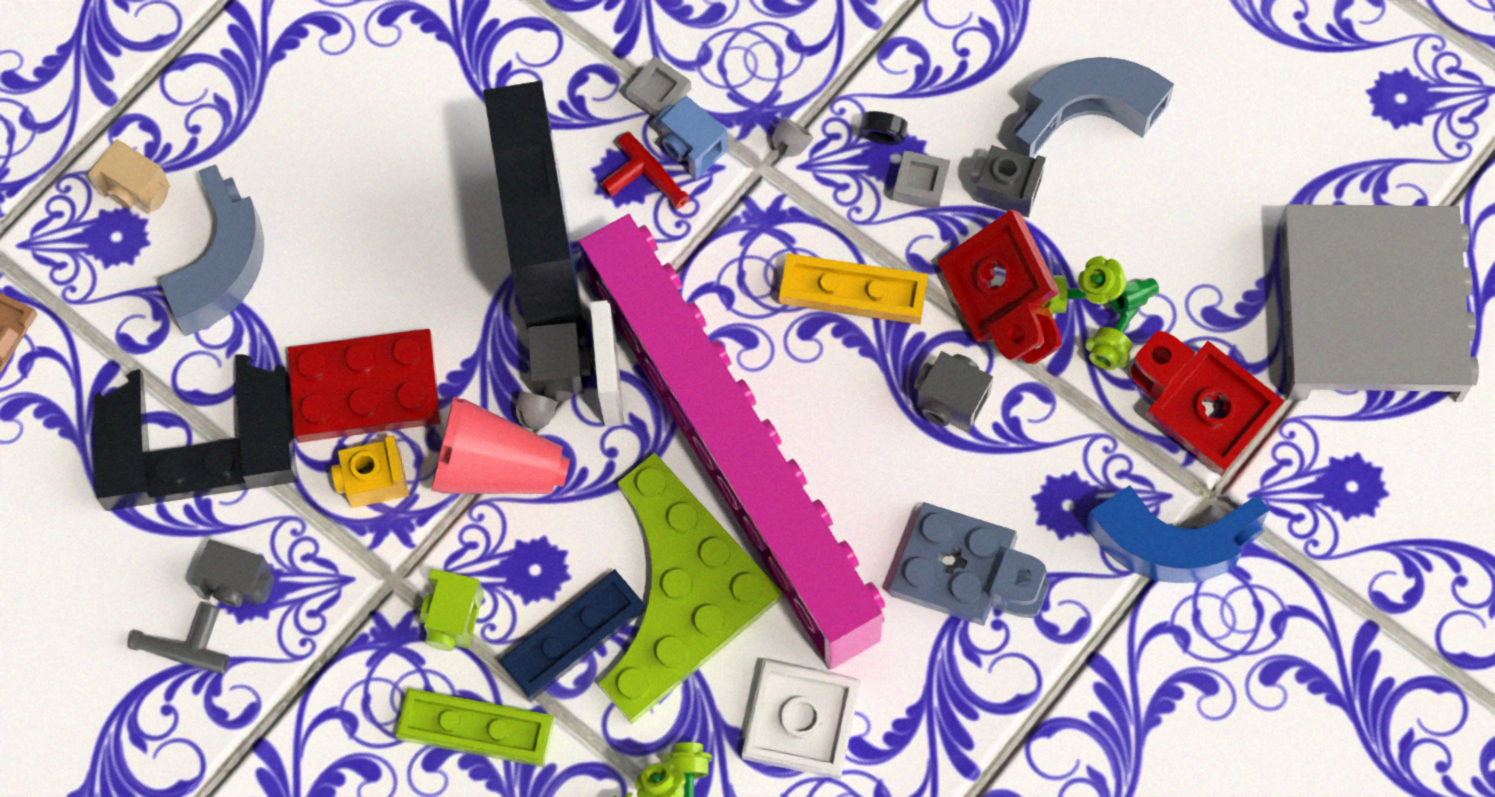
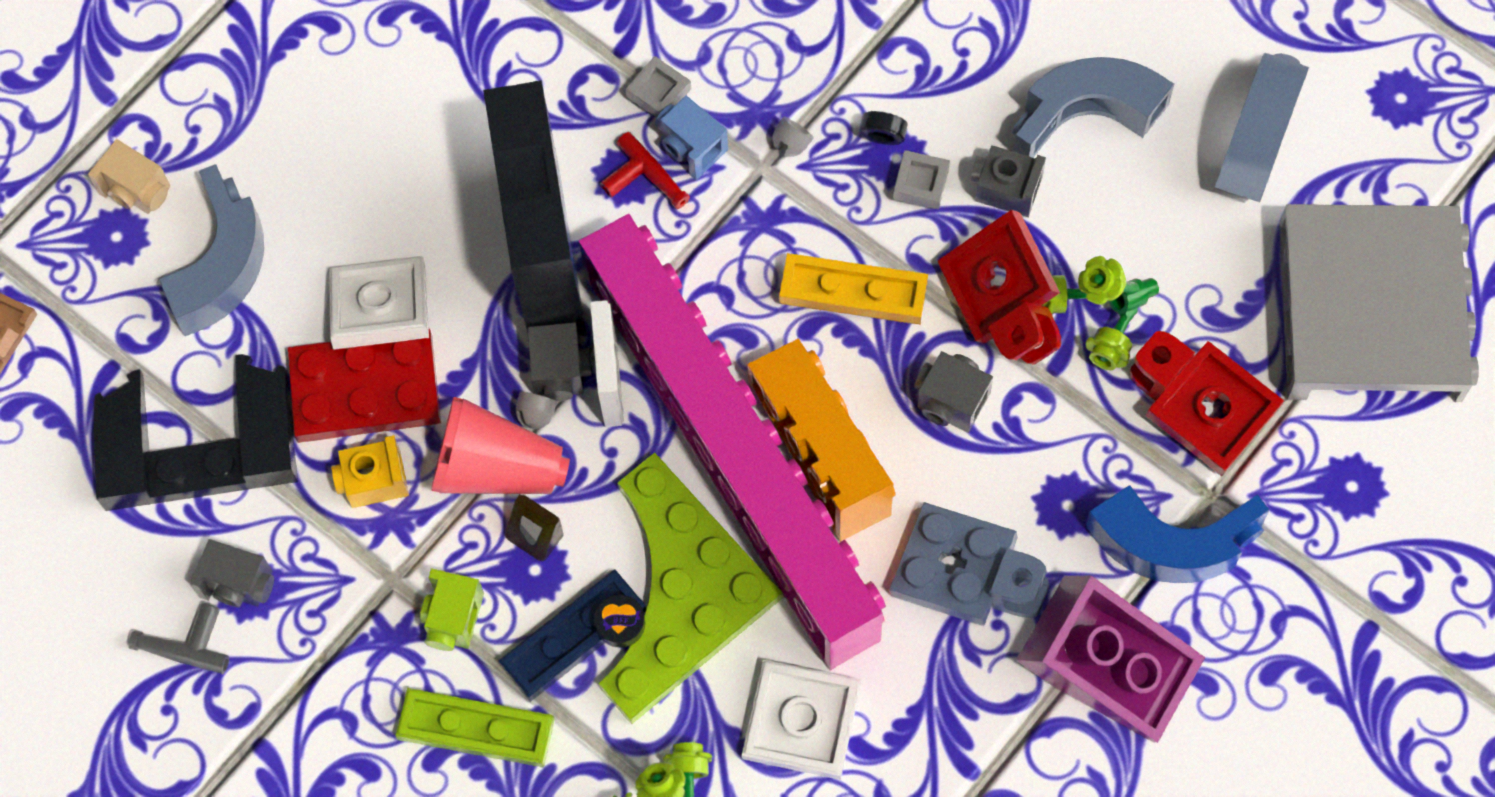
(378, 302): none -> white tile
(533, 528): none -> dark brown slope
(620, 621): none -> black tile
(822, 438): none -> light orange wedge
(1110, 656): none -> magenta slope
(1262, 126): none -> sand blue arch

